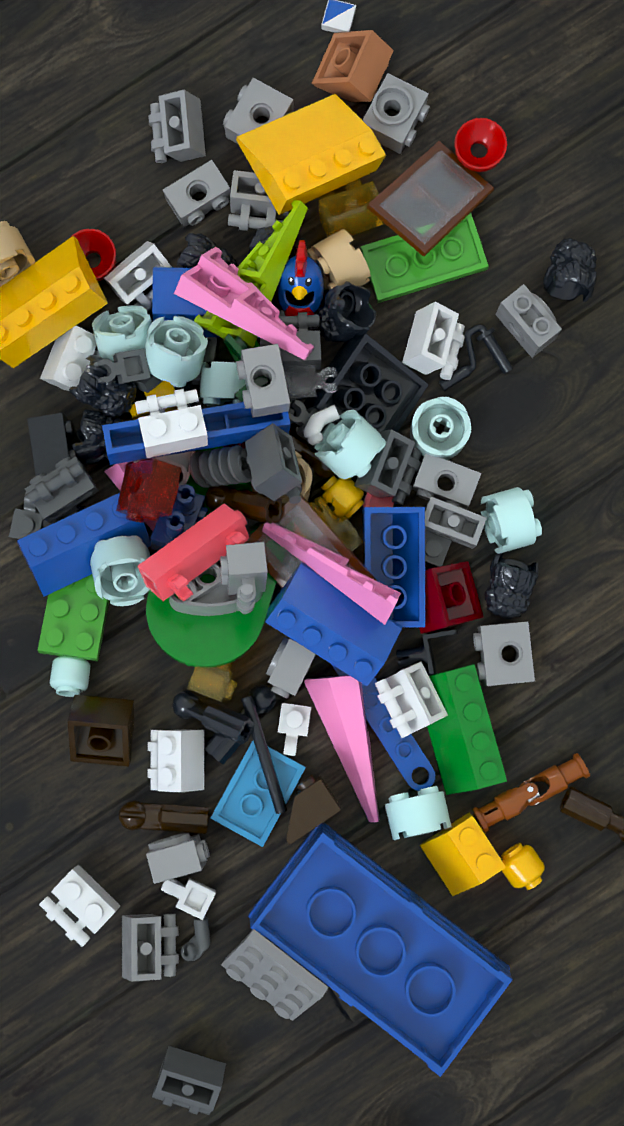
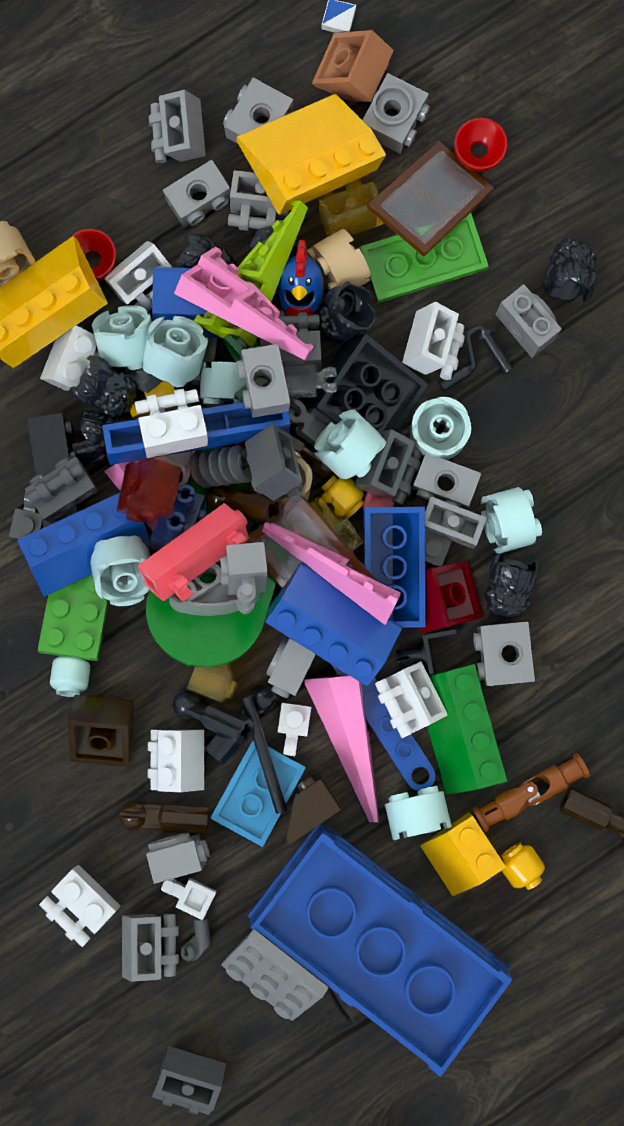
(127, 366): dark grey plate -> none
(316, 423): white arm -> none

